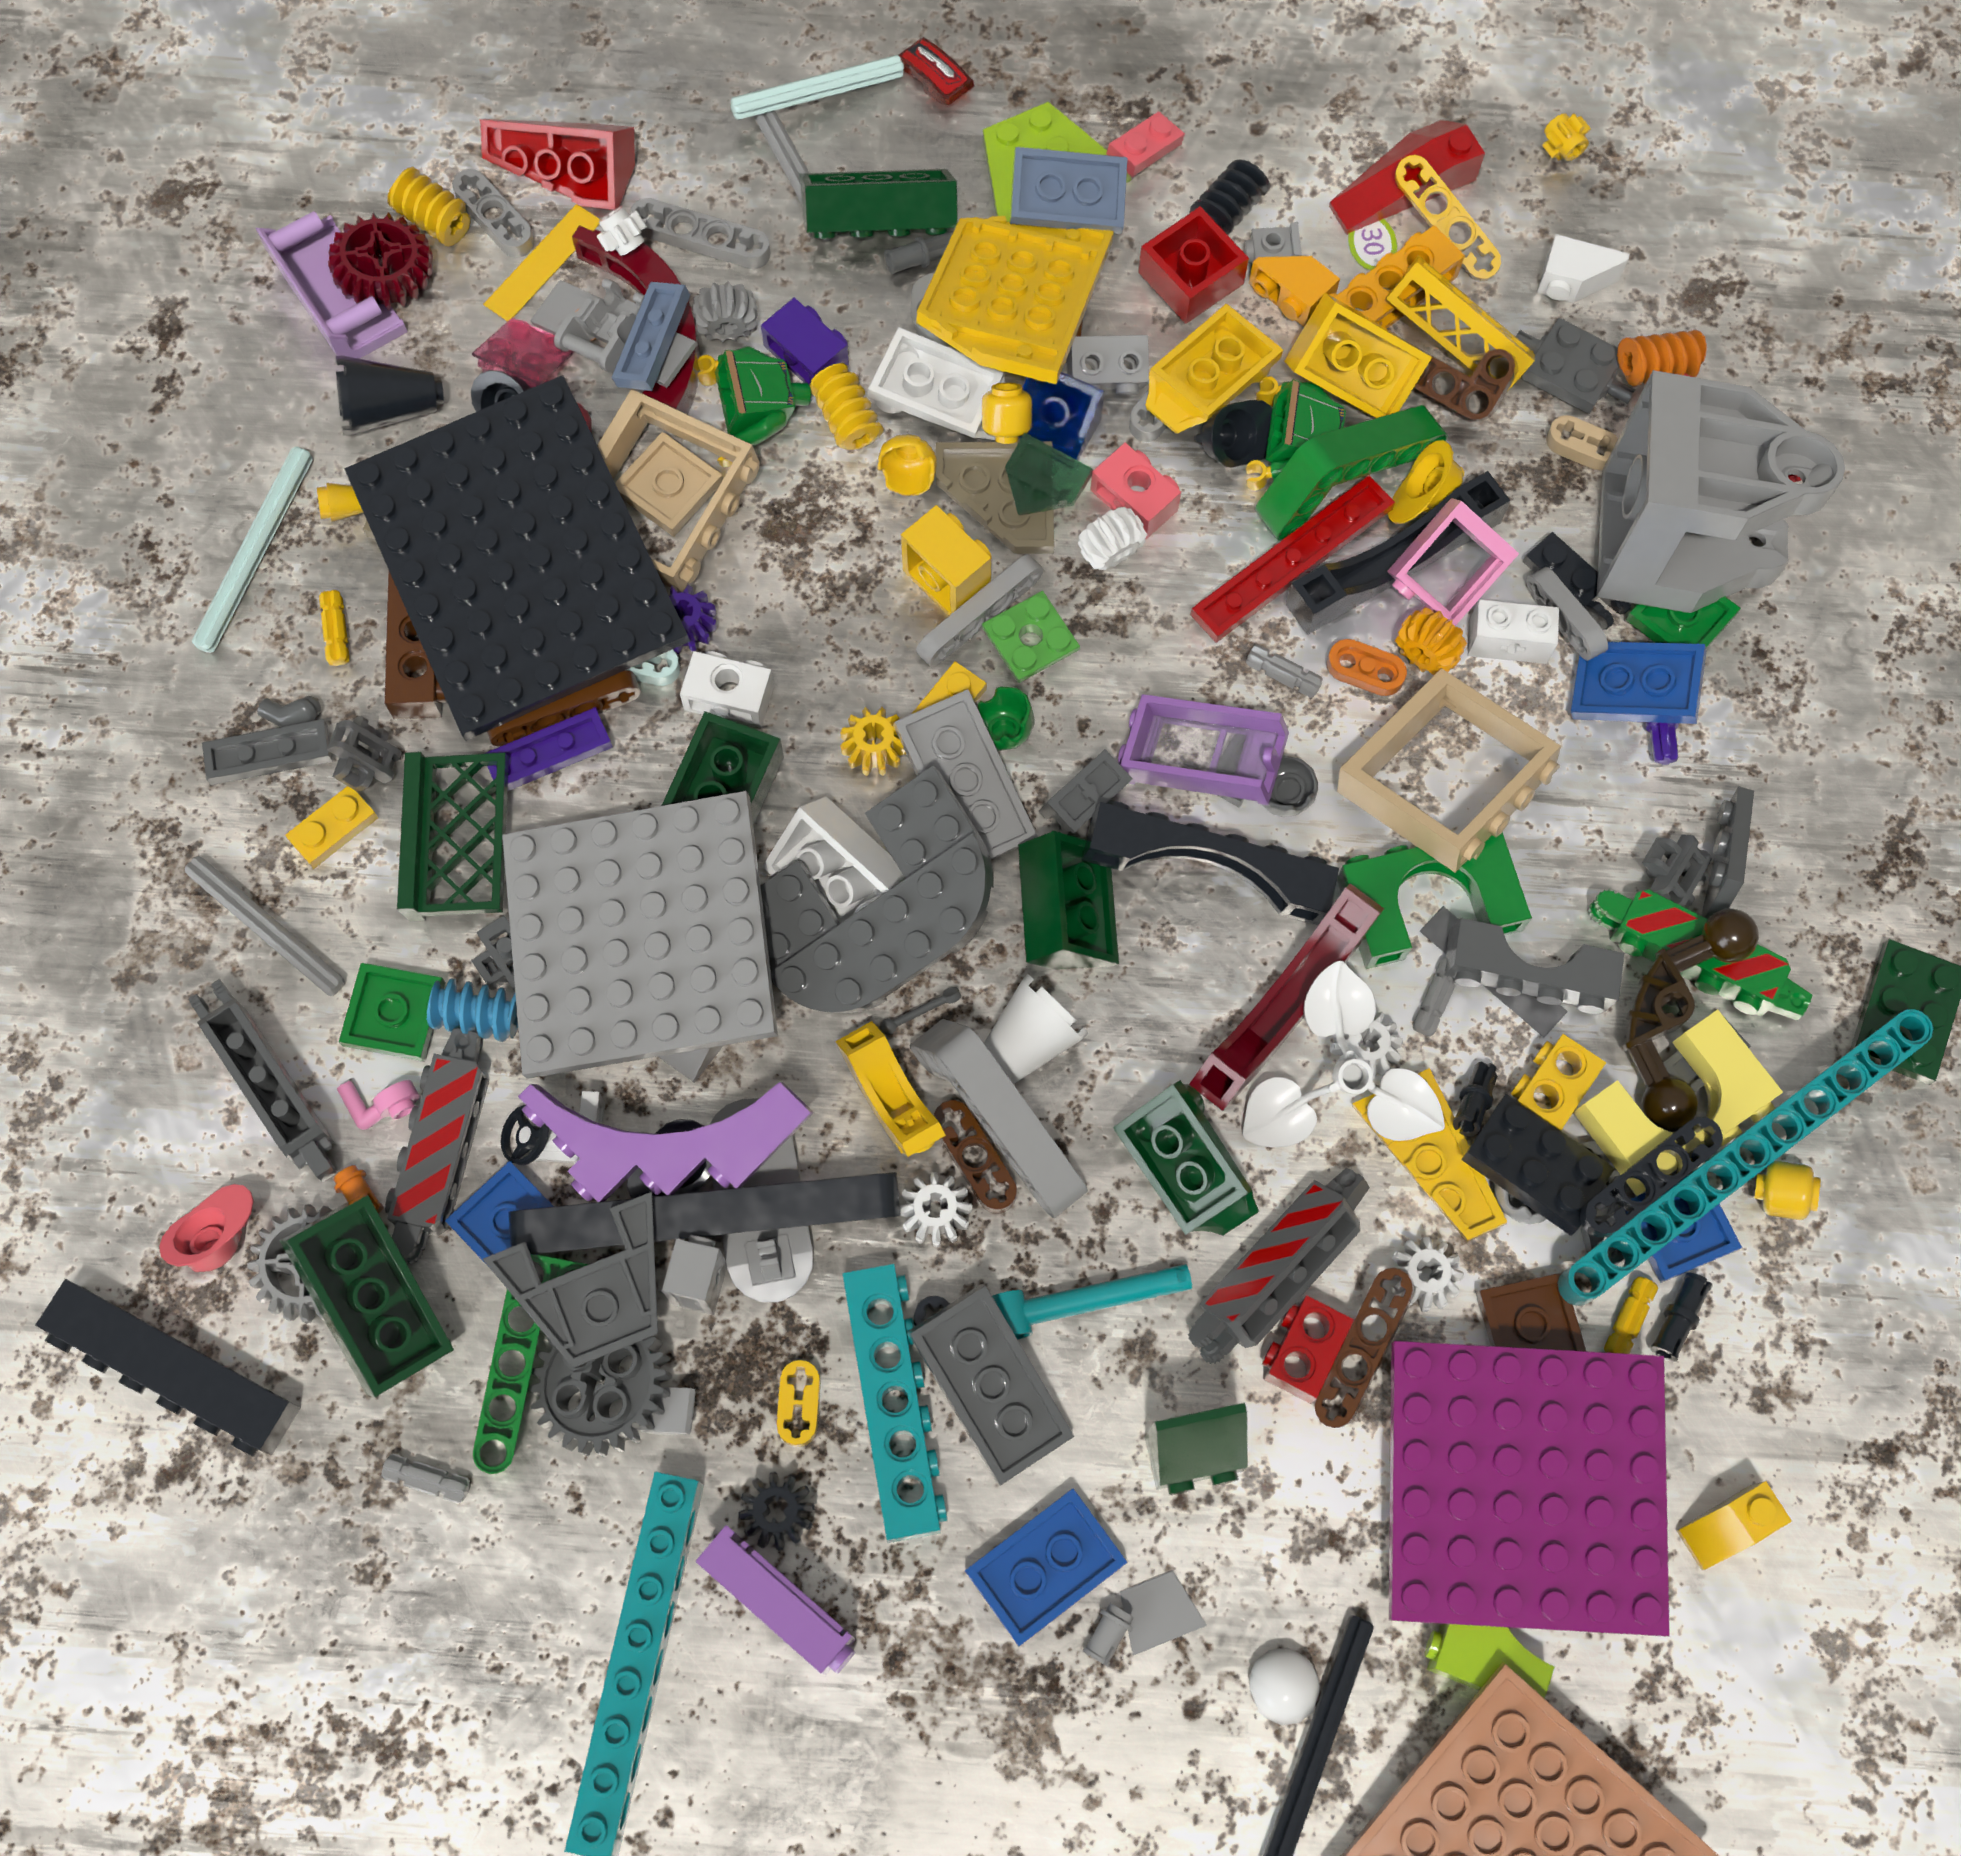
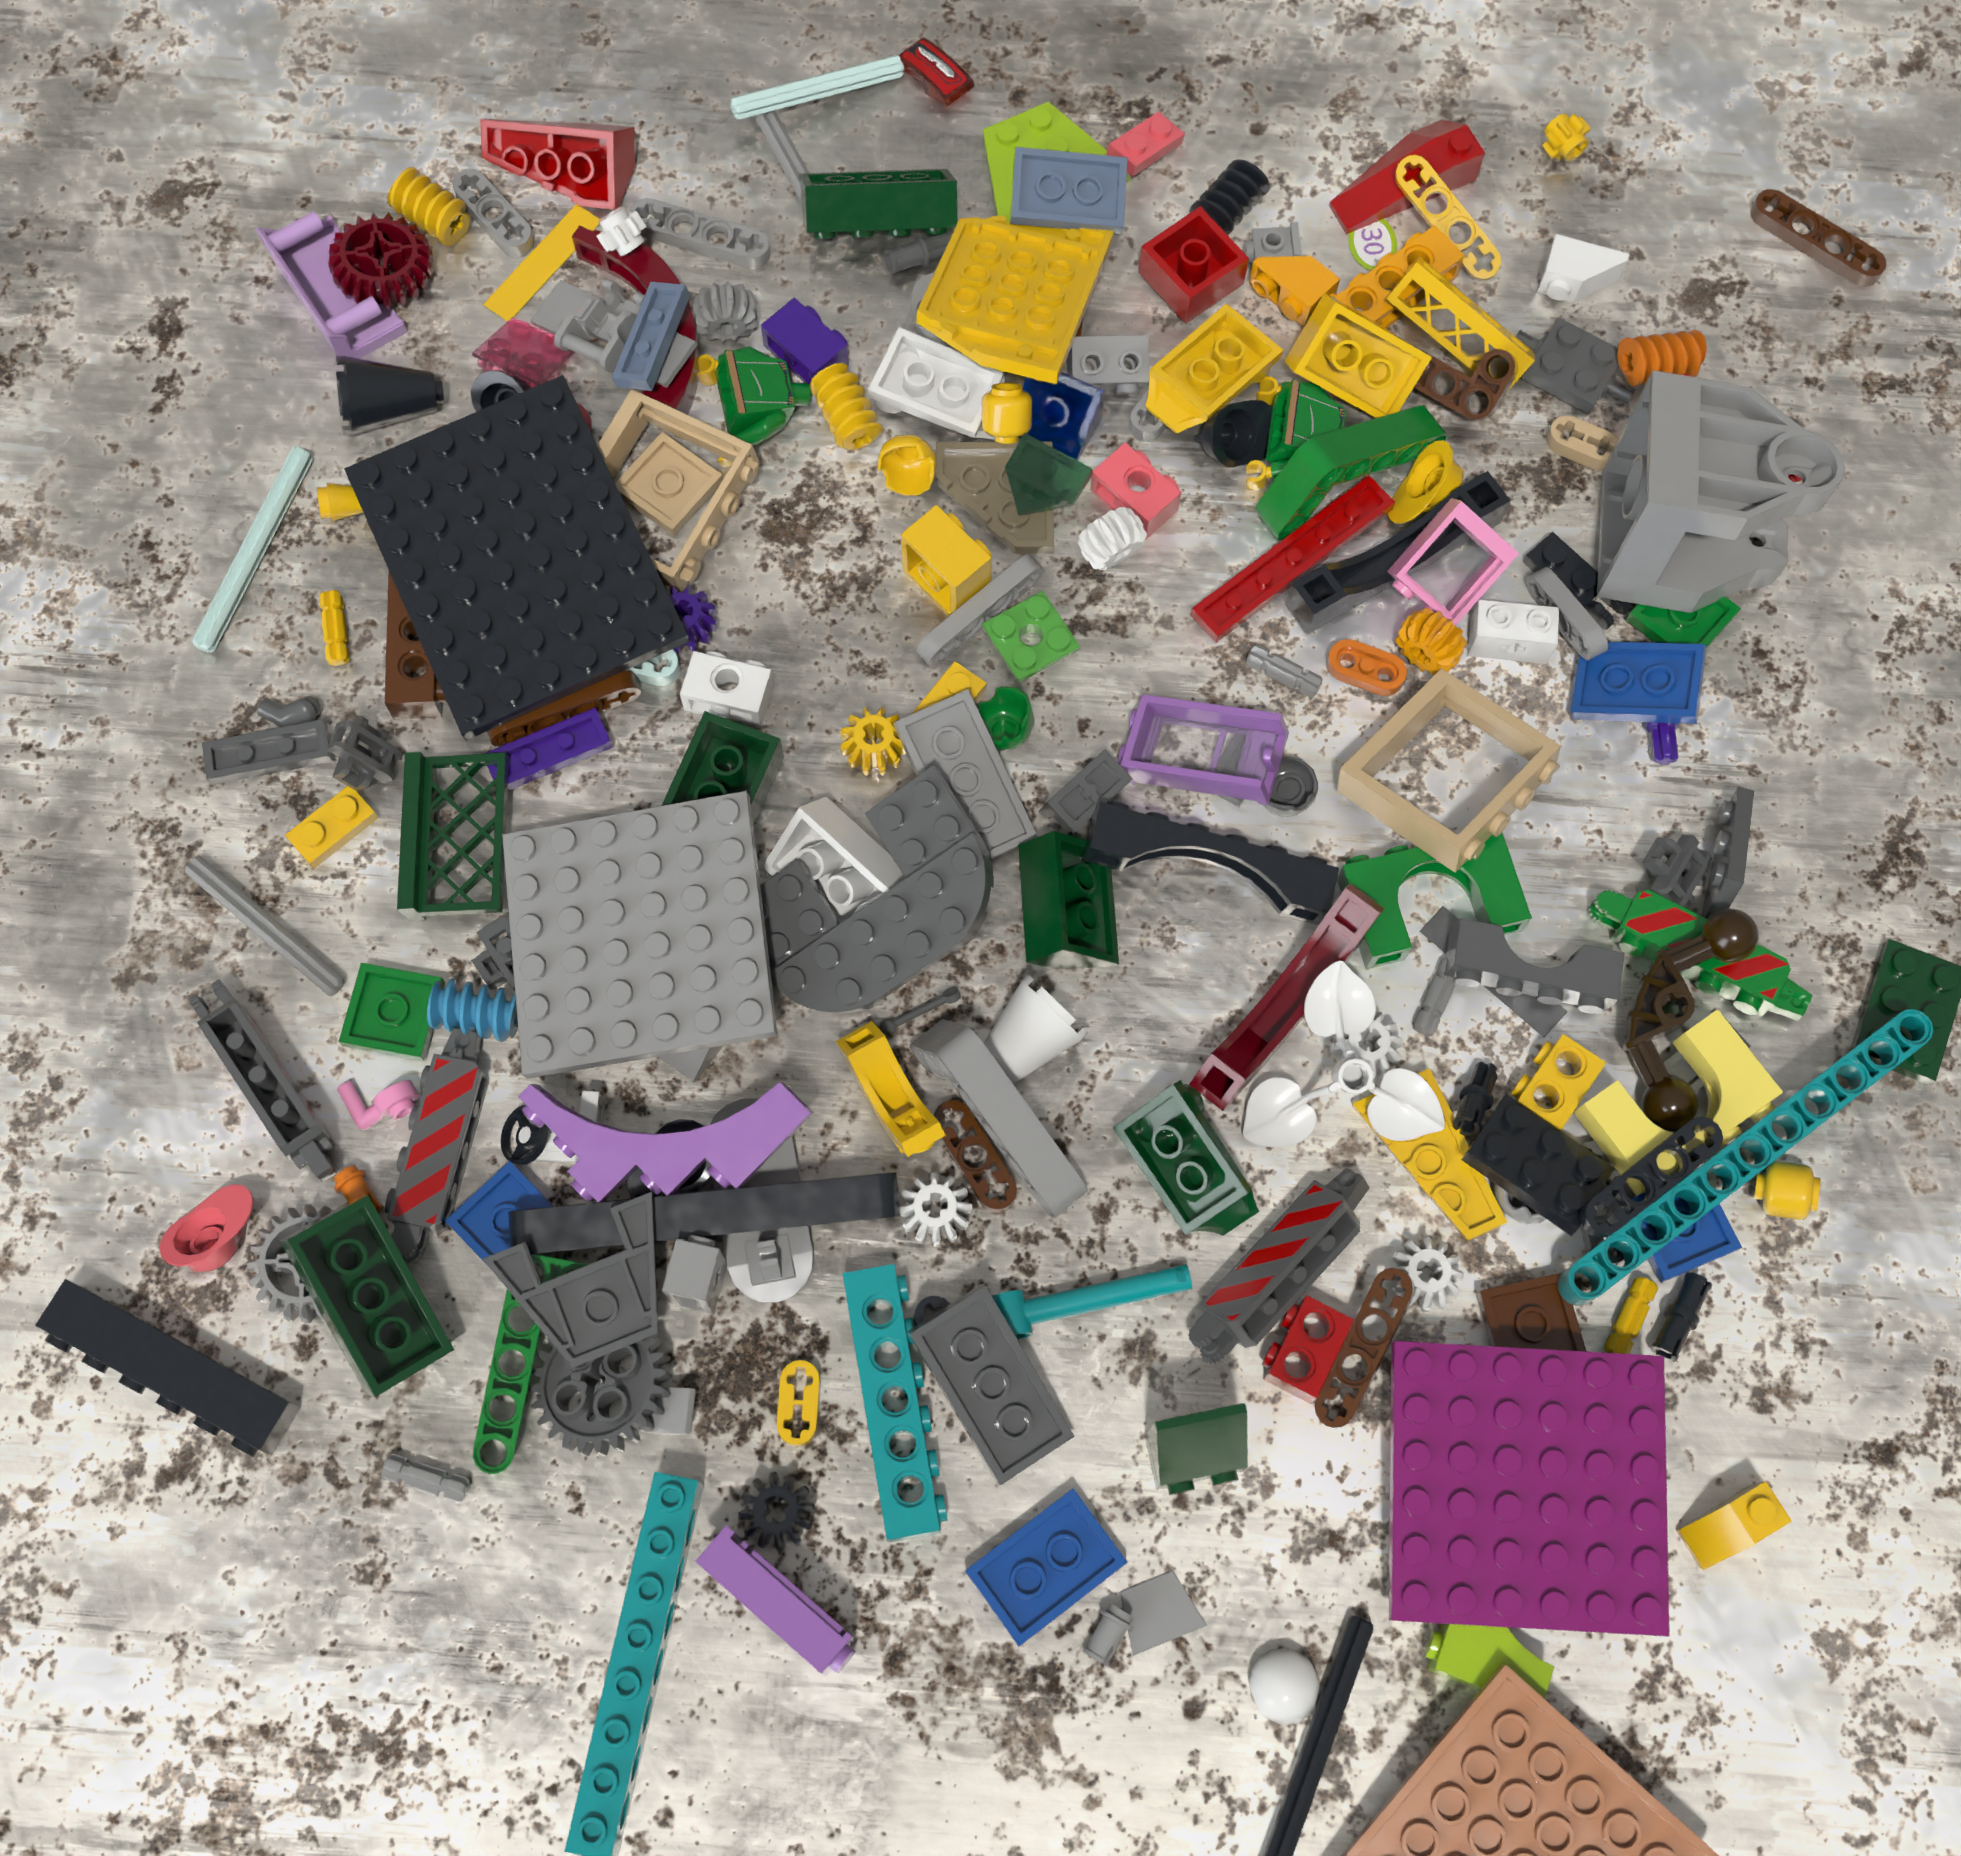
(1814, 242): none -> reddish brown beam

